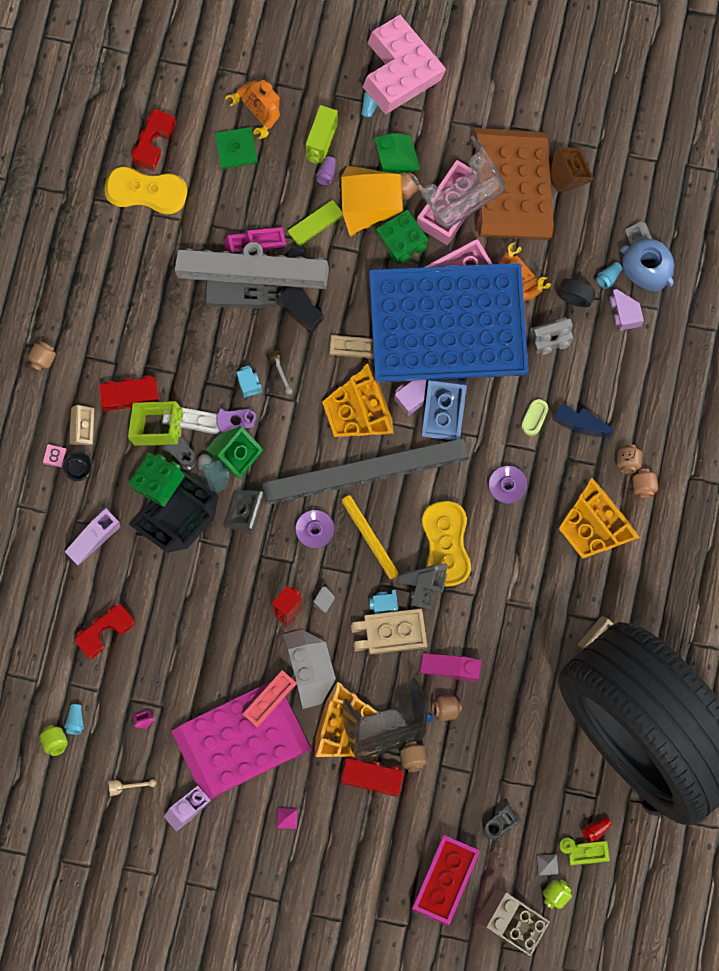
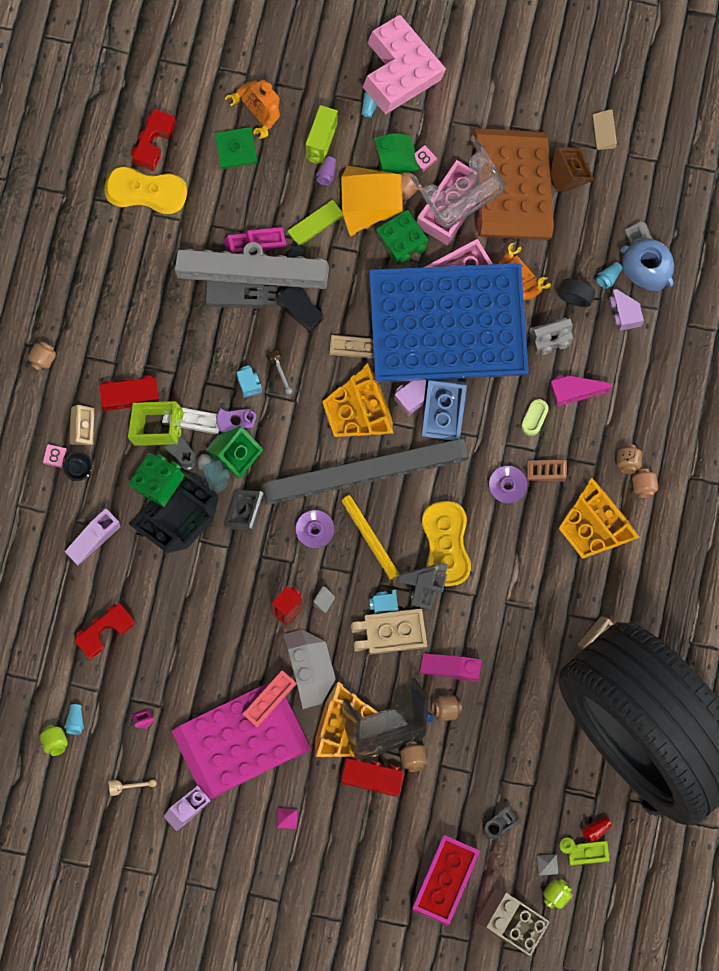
(425, 158): none -> bright pink tile
(547, 463): none -> nougat slope
(573, 389): none -> dark pink slope
(582, 423): dark blue slope -> none
(604, 130): none -> tan slope

